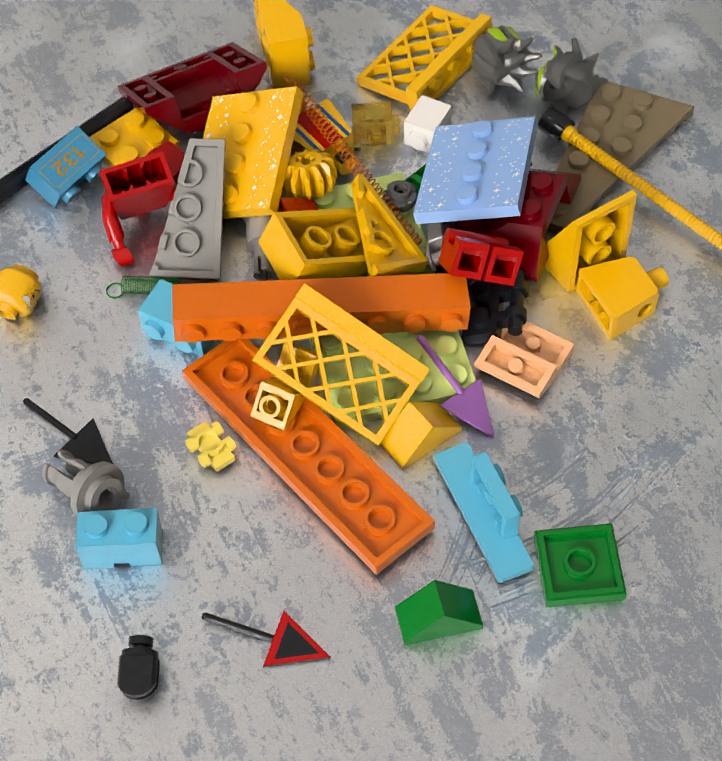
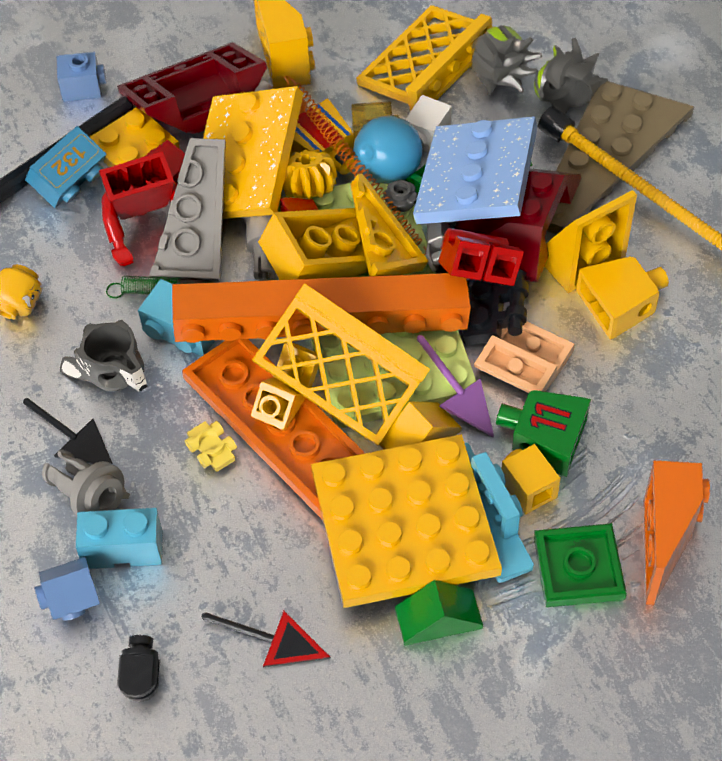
(67, 589): none -> medium blue brick
(80, 76): none -> medium blue brick
(107, 358): none -> dark grey piece
(388, 149): none -> dark azure piece
(404, 520): none -> yellow plate
(530, 478): none -> yellow brick
(551, 423): none -> green torso
(670, 513): none -> orange slope

